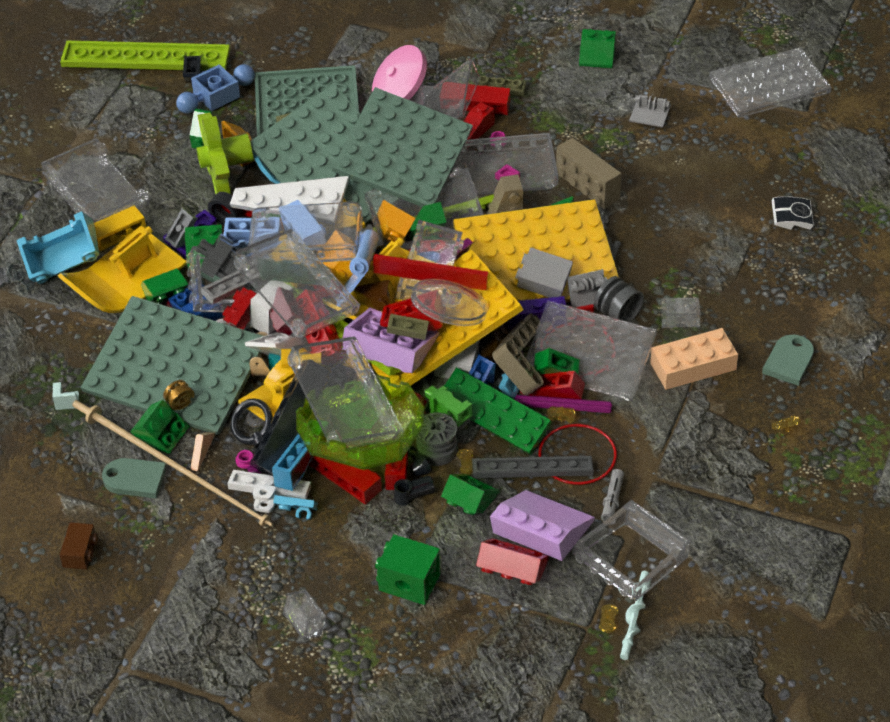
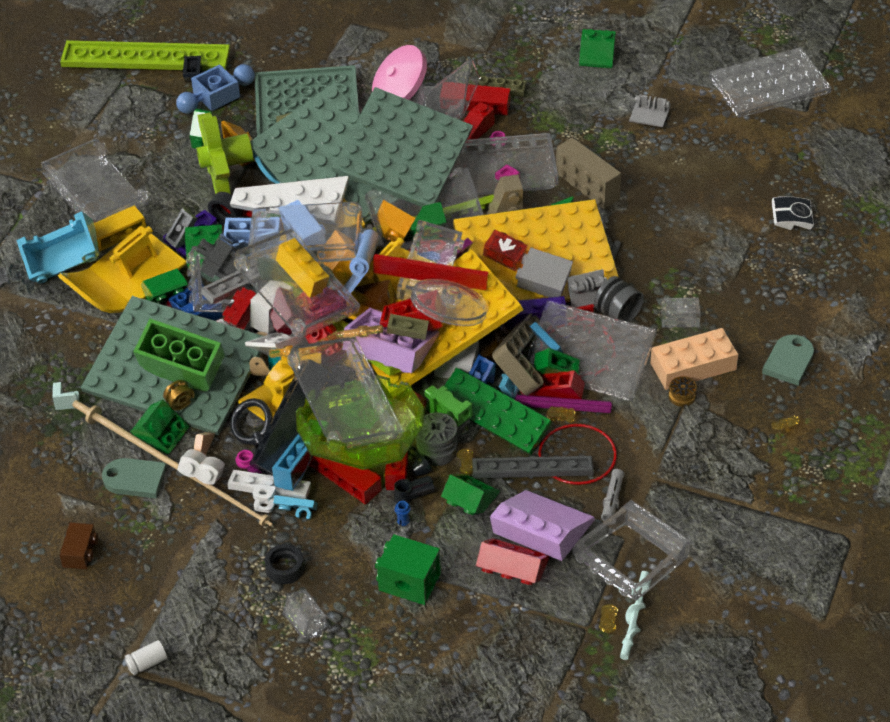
(145, 657): none -> white piece
(179, 355): none -> bright green brick
(204, 468): none -> white brick
(284, 551): none -> black tyre
(302, 267): none -> yellow brick
(324, 305): none -> clear pink wing
(361, 331): none -> clear yellow bar
(402, 510): none -> blue pin
(504, 250): none -> clear red brick
(544, 337): none -> dark azure tile
(682, 392): none -> pearl gold wheel

